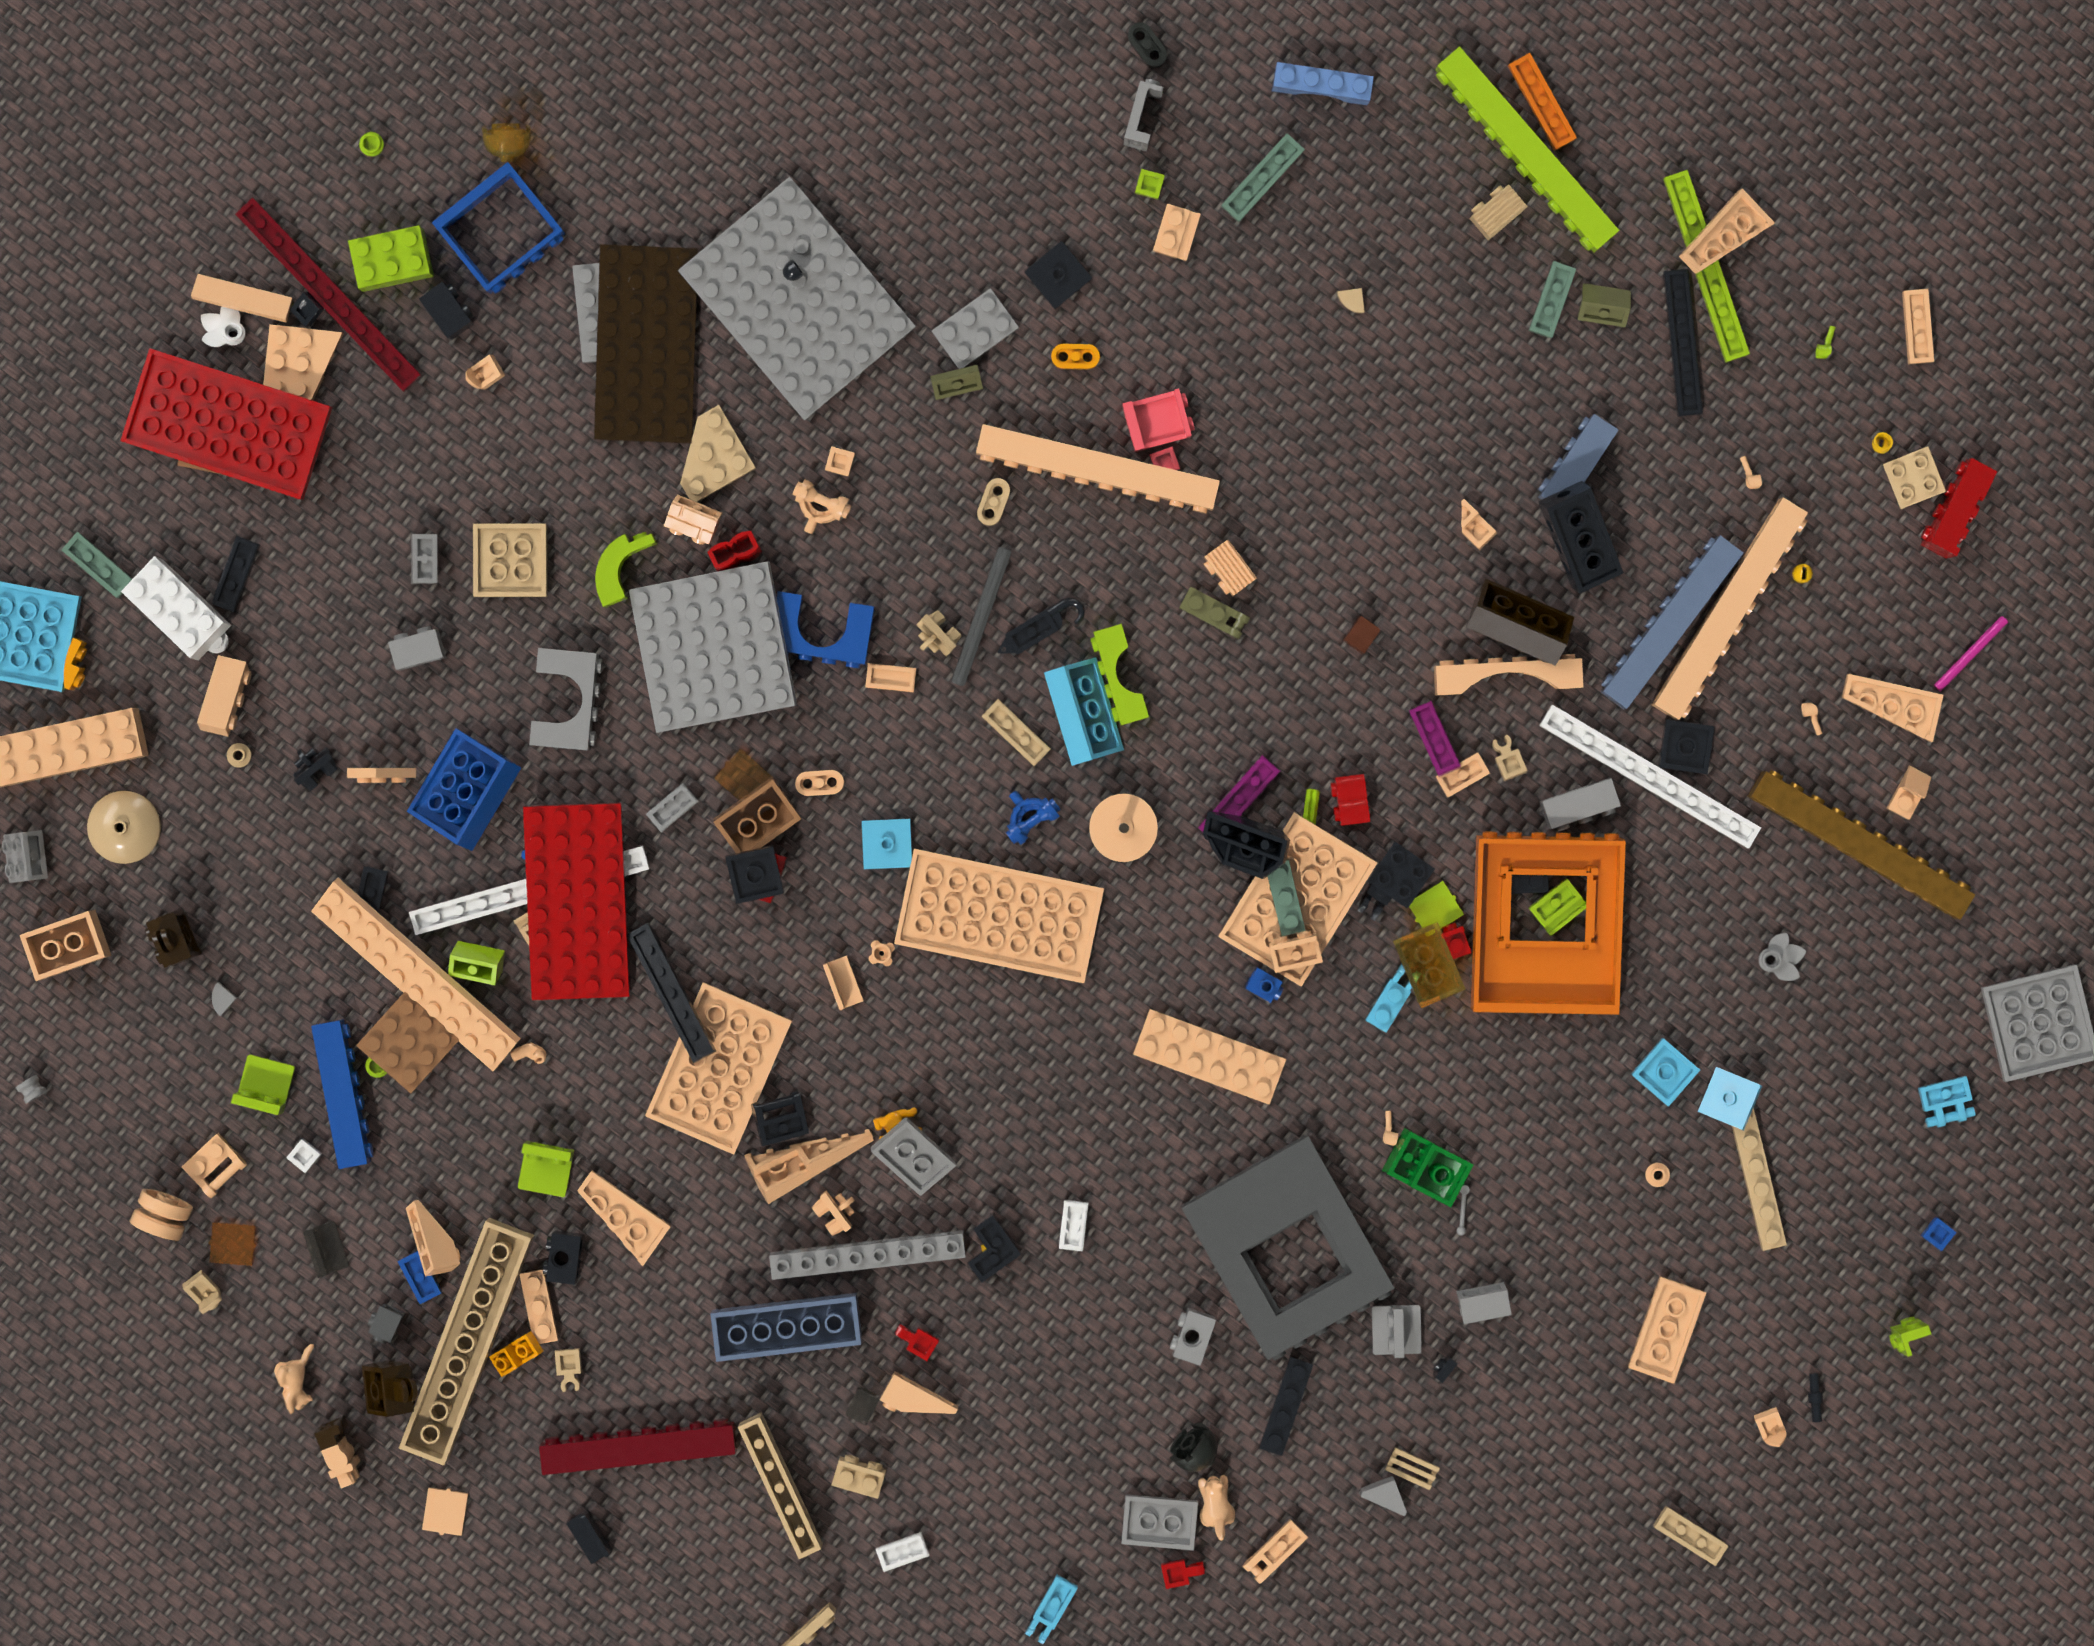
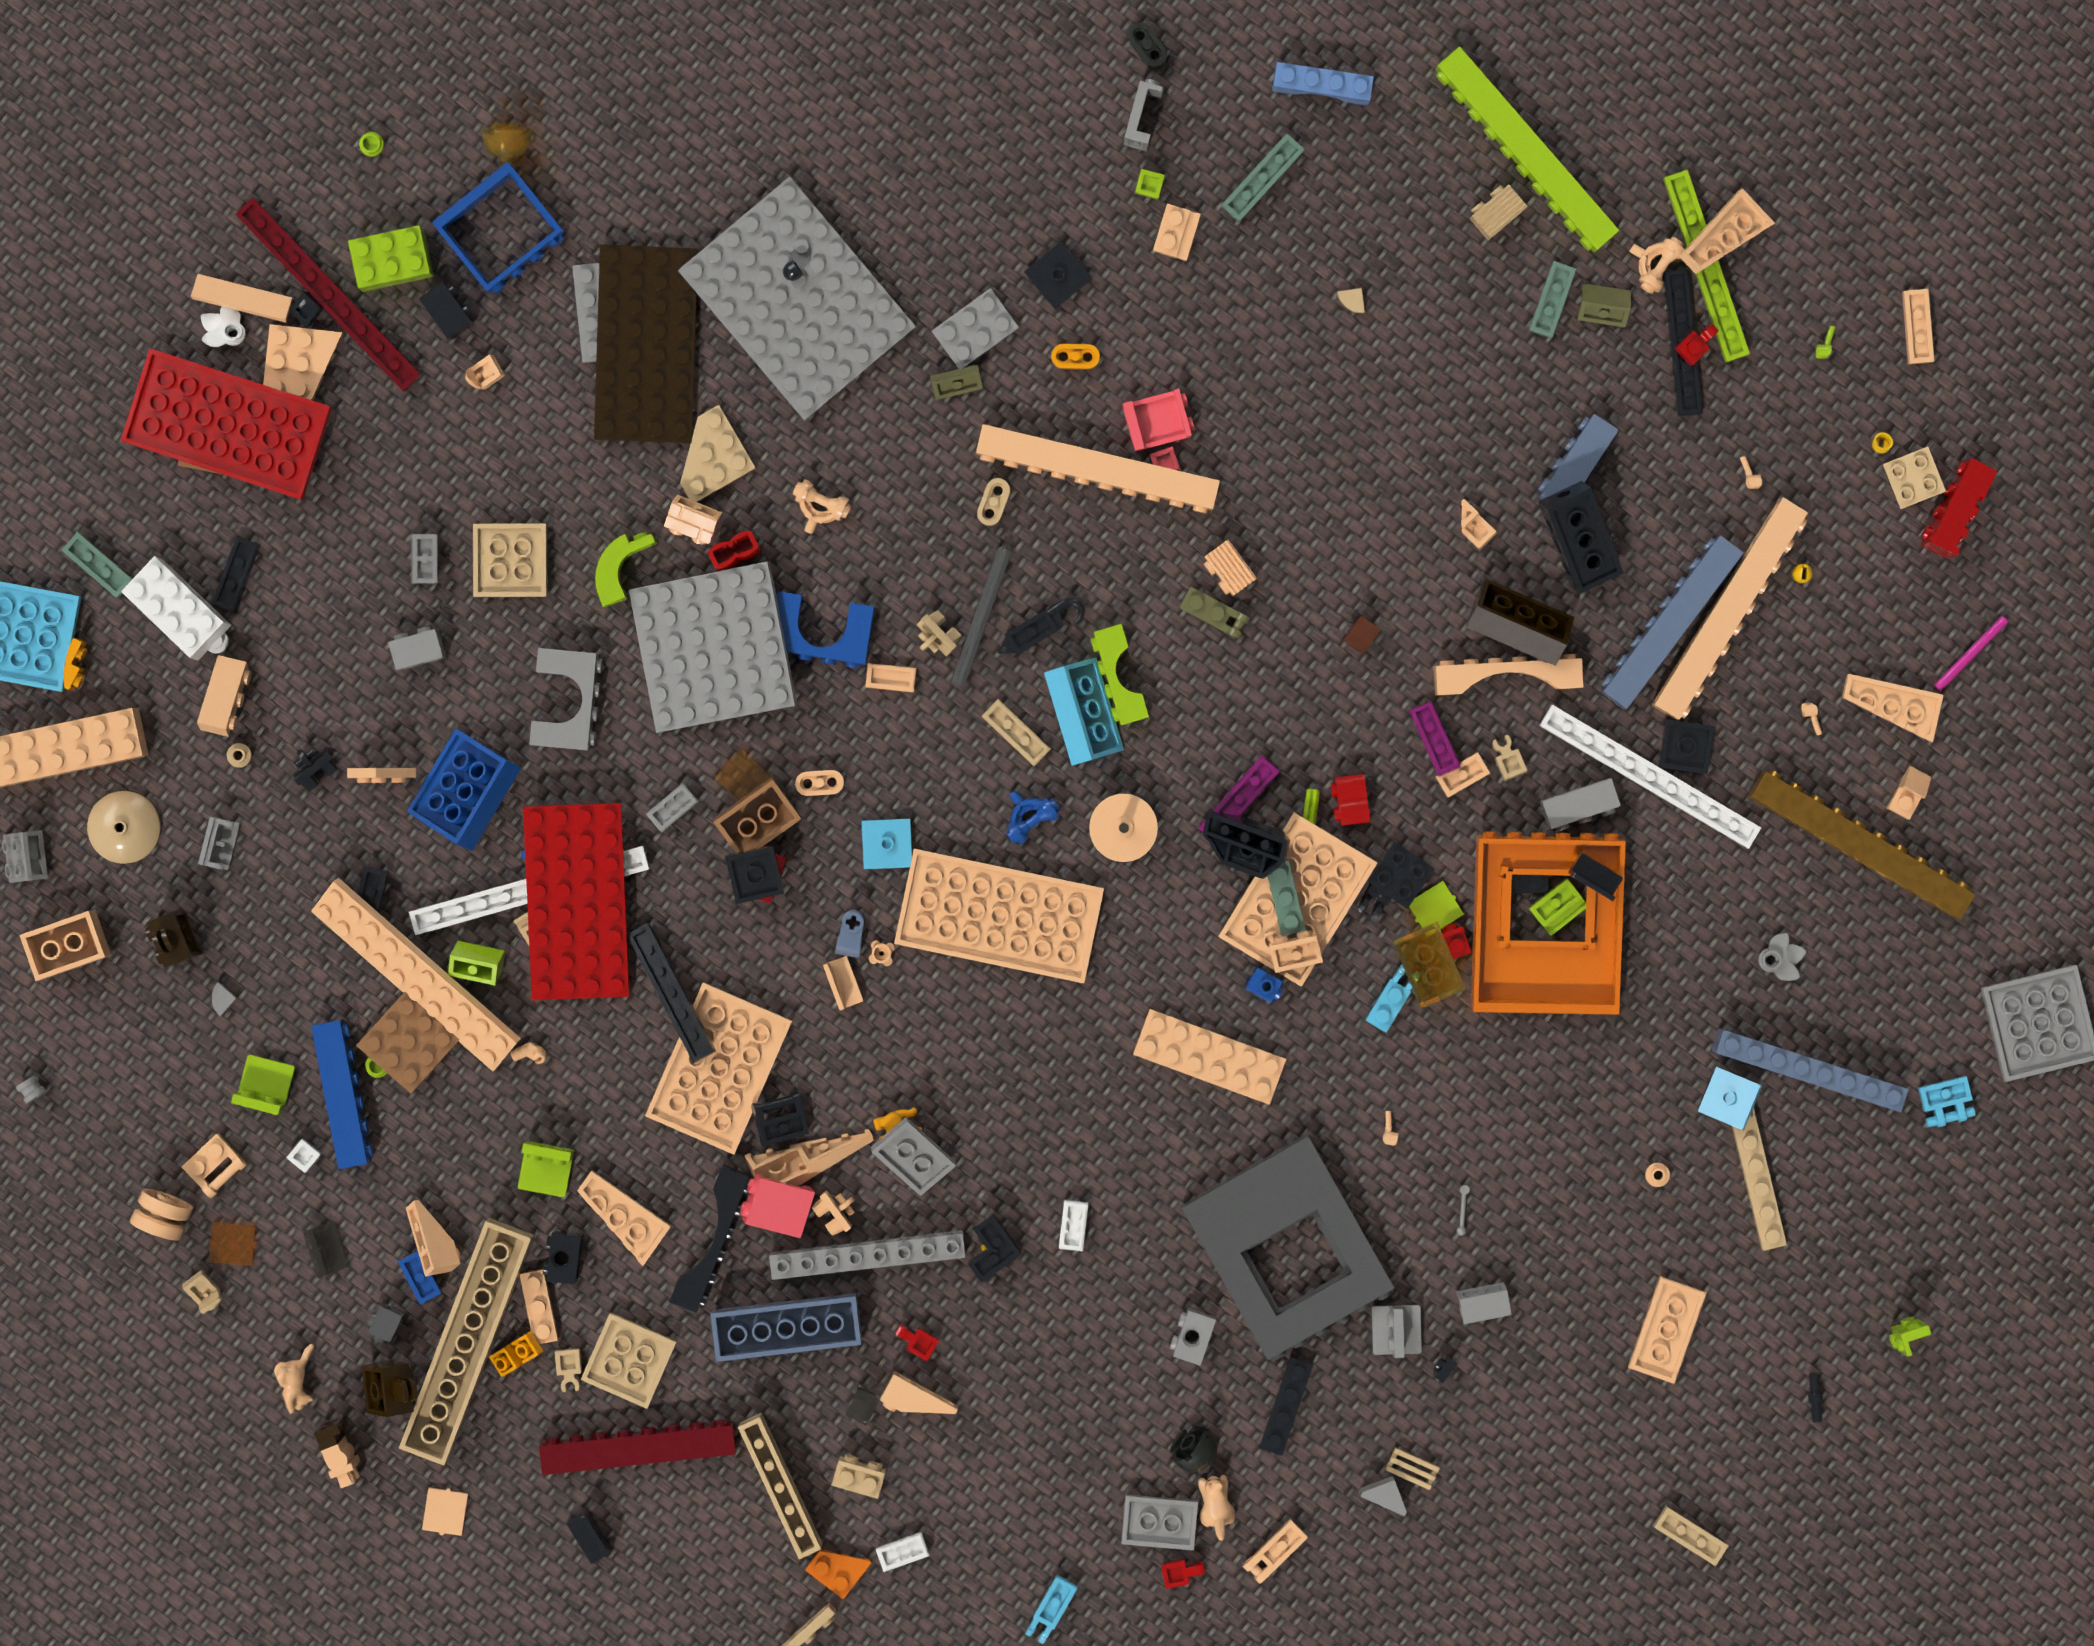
(219, 843): none -> light grey hinge
(628, 1360): none -> tan plate
(691, 1287): none -> black arch
(777, 1206): none -> coral panel
(837, 1571): none -> orange wing
(840, 461): light nougat plate -> none
(850, 938): none -> sand blue piece
(1427, 1167): green slope -> none
(1542, 101): orange plate -> none
(1595, 876): none -> black panel
(1652, 279): none -> light nougat piece
(1665, 1072): medium azure plate -> none
(1695, 345): none -> red plate
(1771, 1427): light nougat plate -> none
(1809, 1070): none -> sand blue brick
(1938, 1234): blue plate -> none

